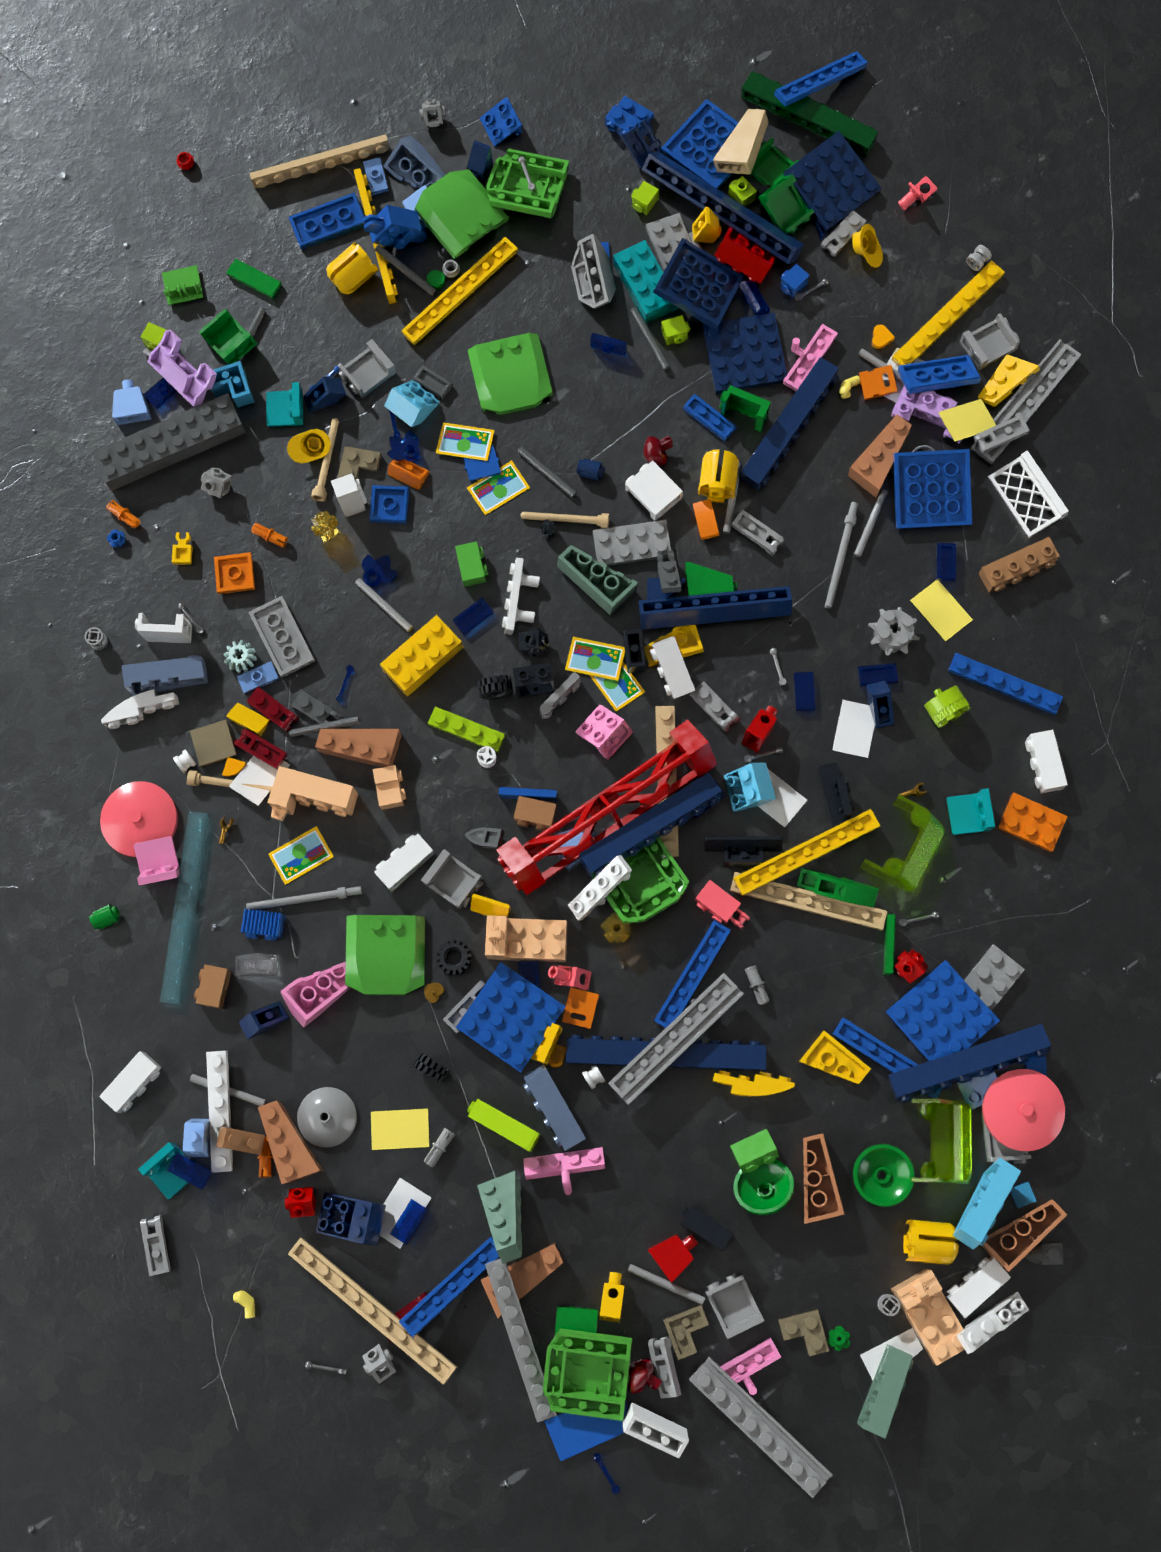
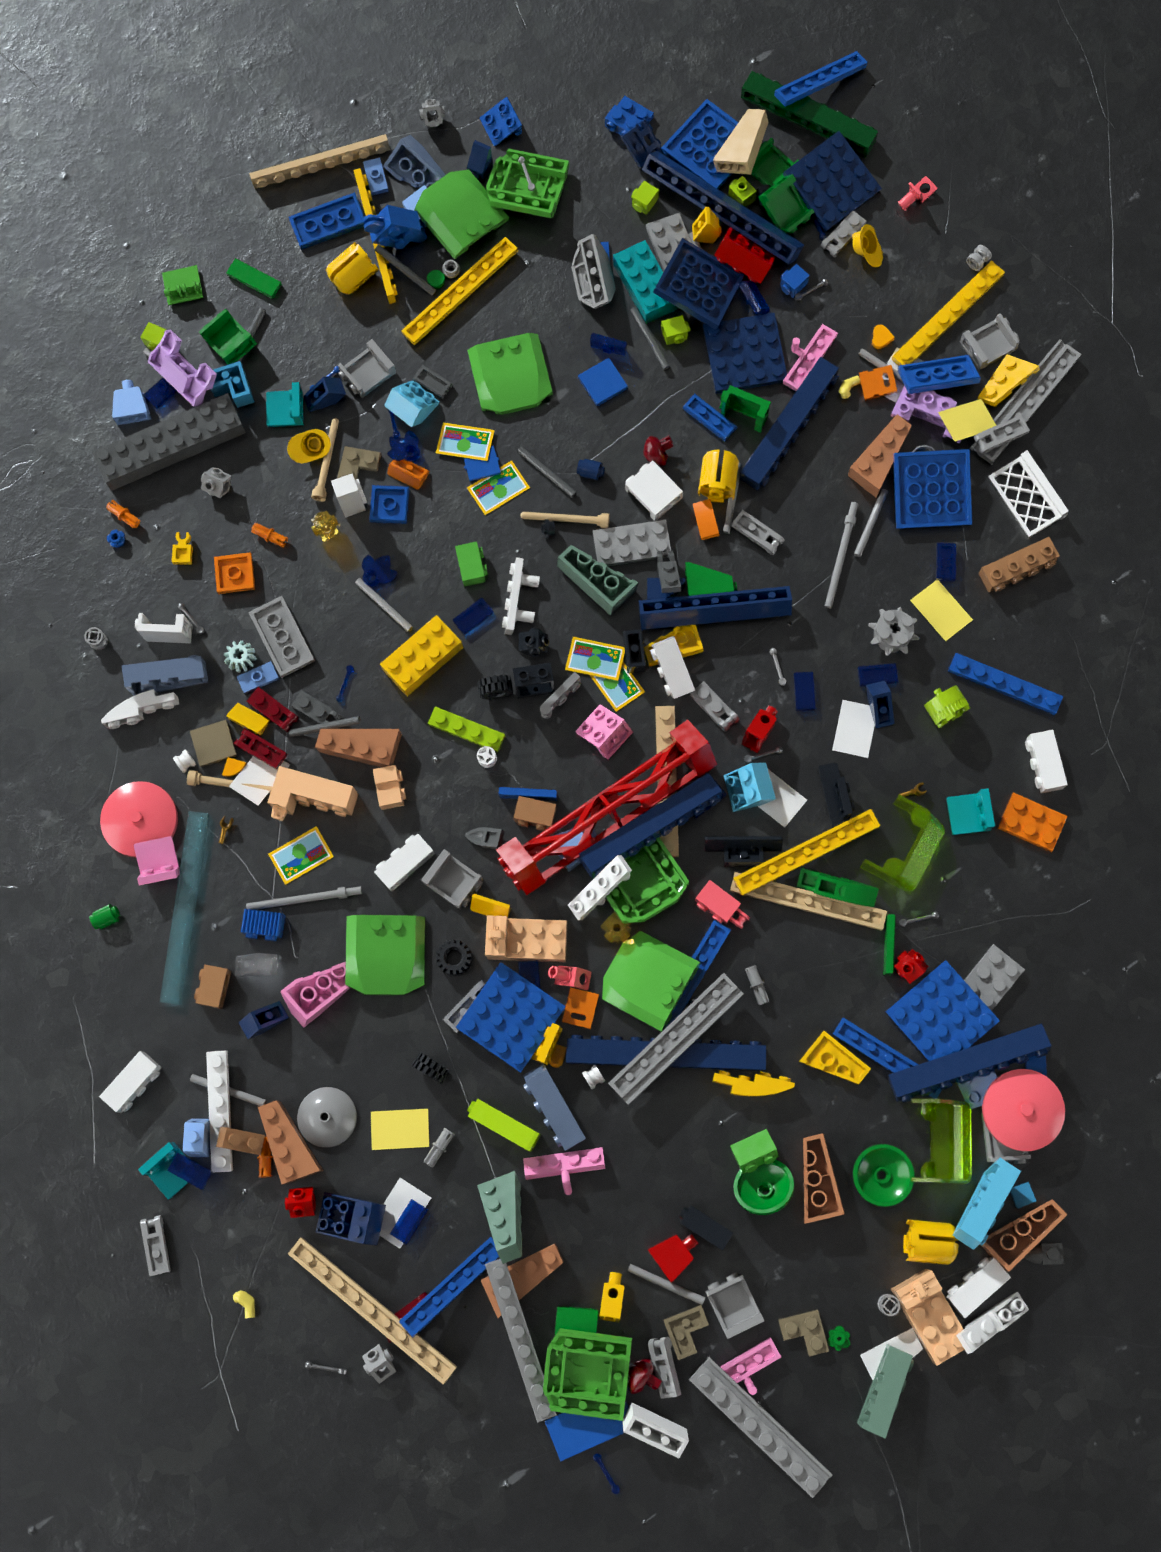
(185, 161): red plate -> none
(433, 991): pearl gold piece -> none
(602, 382): none -> blue tile
(648, 979): none -> bright green wedge

